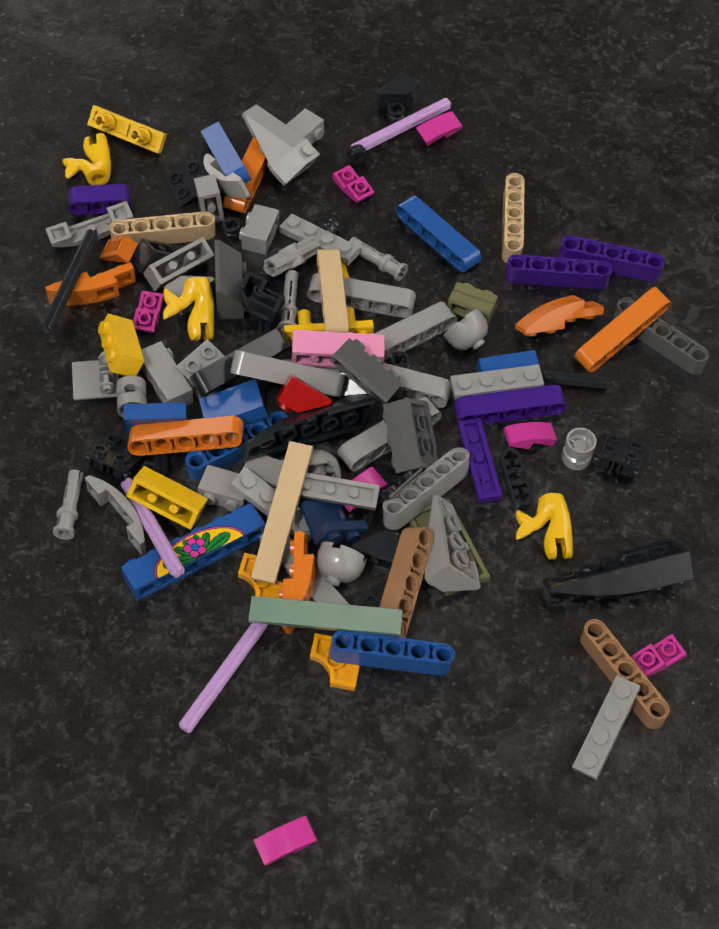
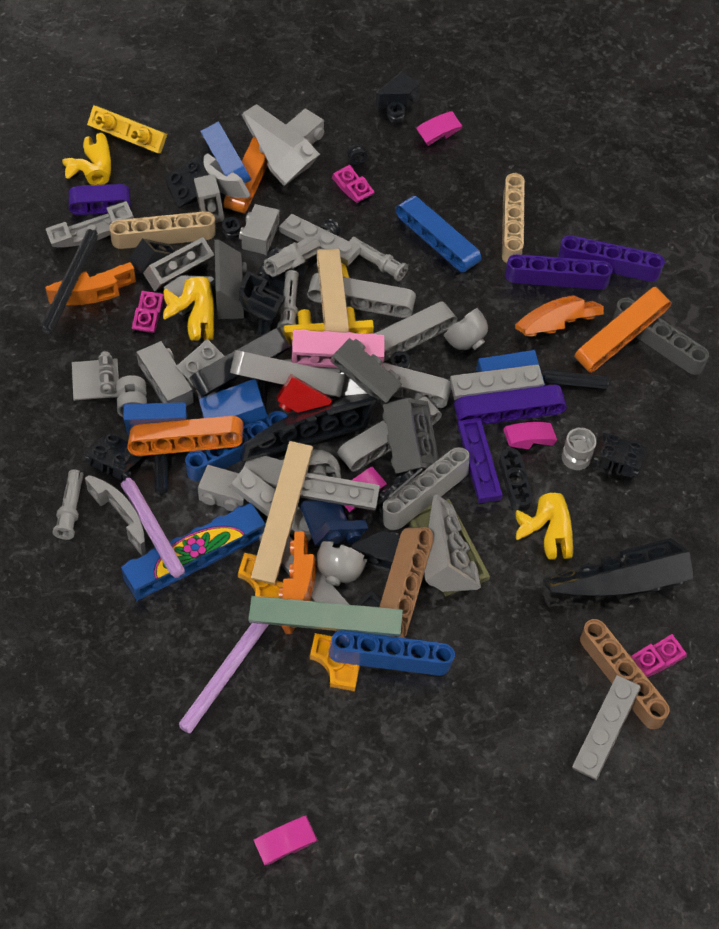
(119, 249): orange slope -> none
(121, 345): yellow brick -> none
(167, 497): yellow brick -> none
(404, 124): lavender axle -> none
(467, 298): olive brick -> none

